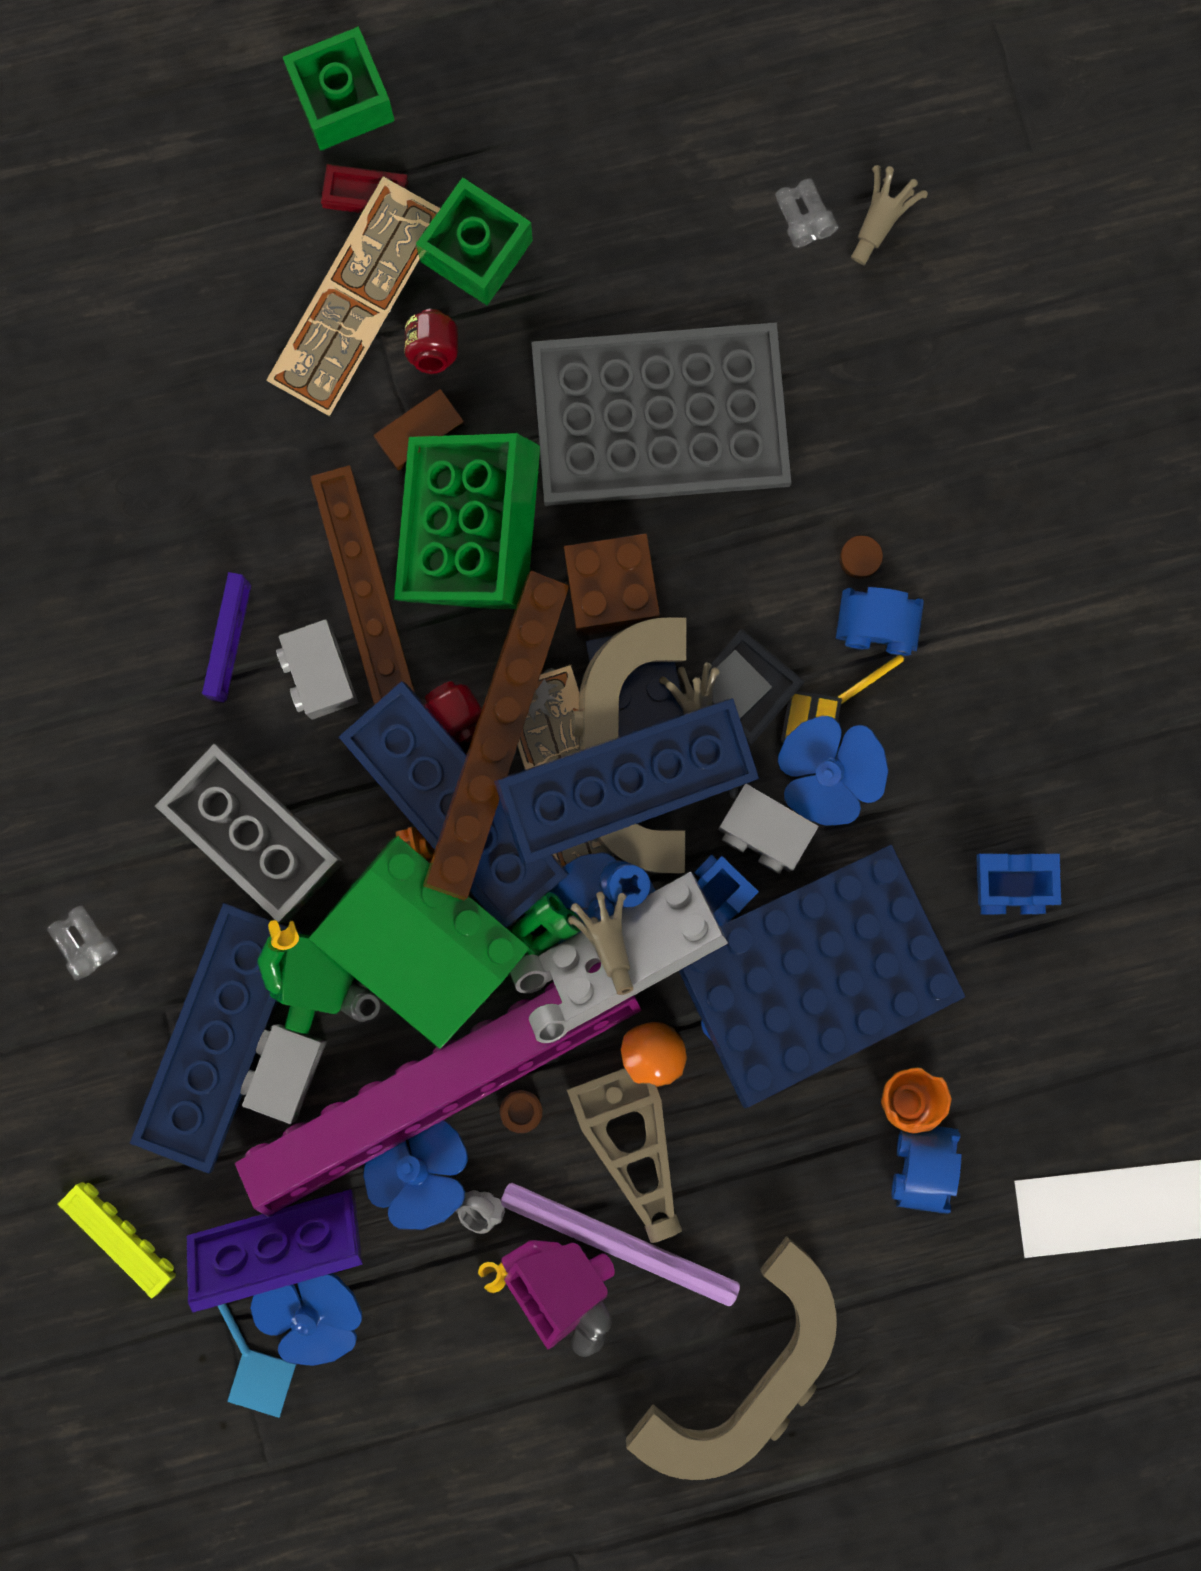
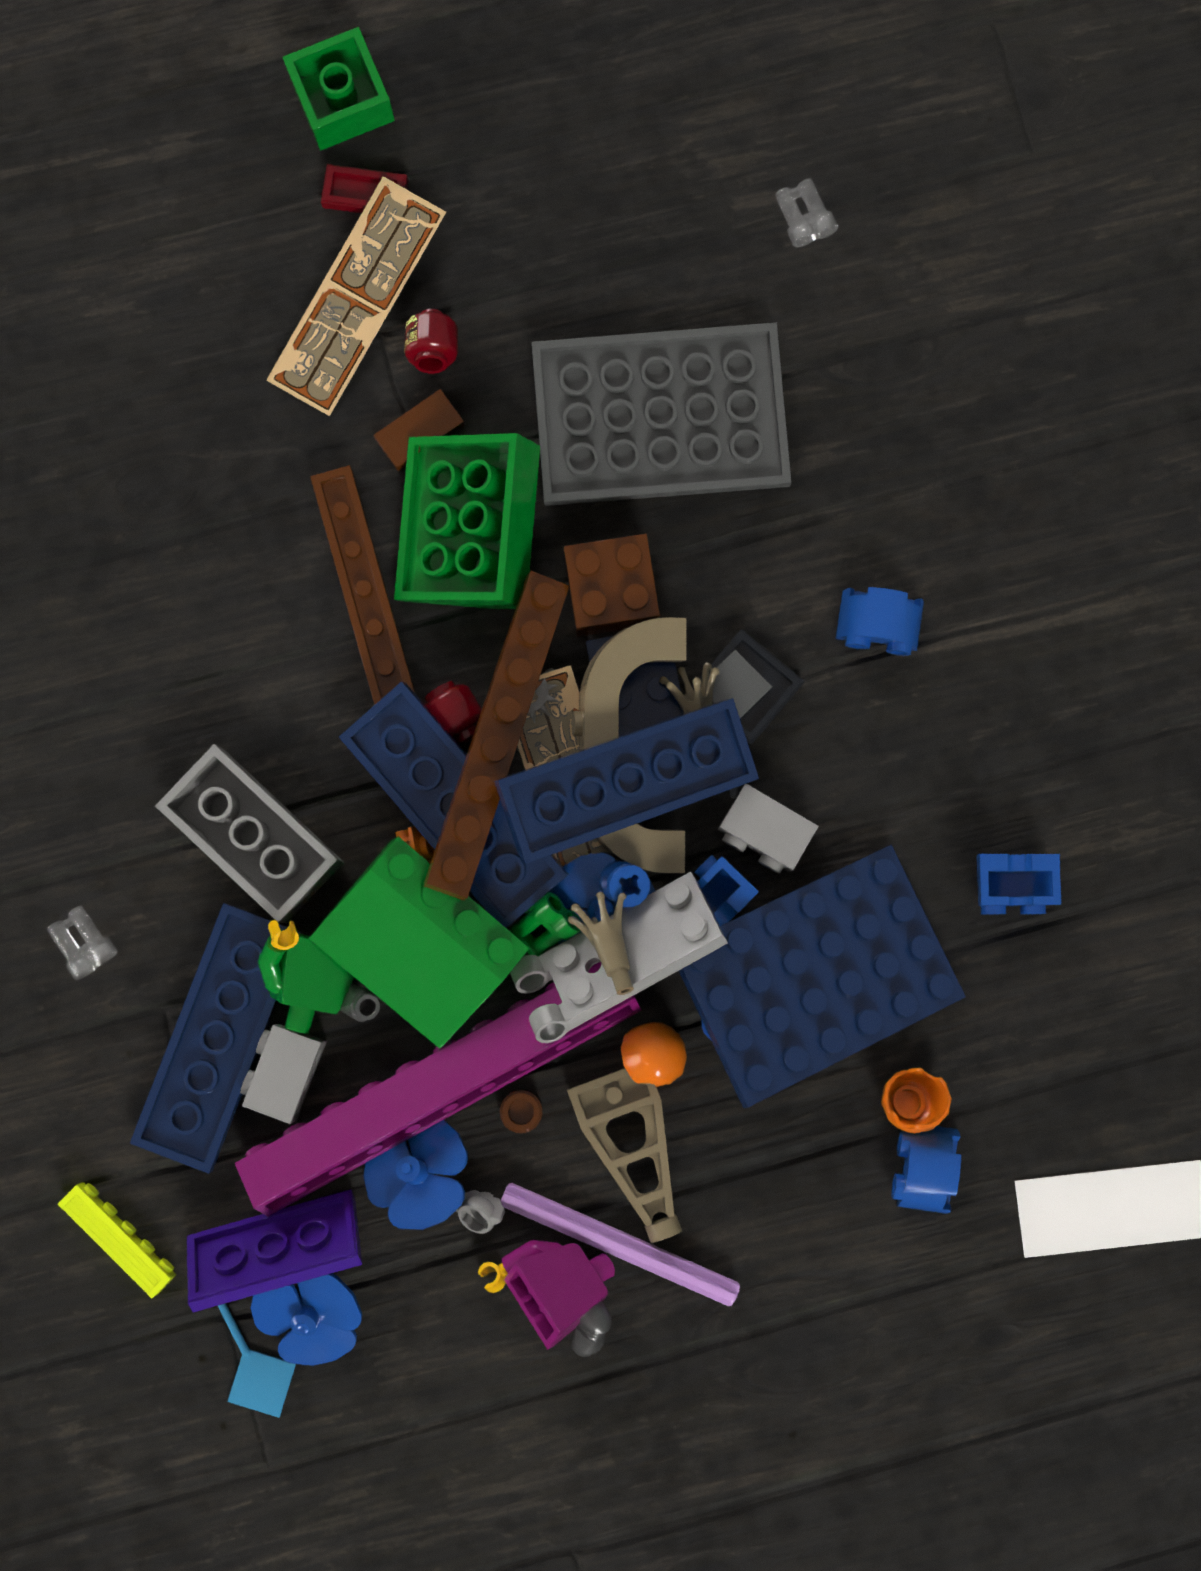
(227, 637): dark purple tile -> none
(316, 669): light grey brick -> none
(474, 241): green brick -> none
(765, 1410): dark tan arch -> none
(808, 705): piece -> none
(839, 780): blue piece -> none
(861, 557): reddish brown tile -> none
(883, 213): dark tan piece -> none

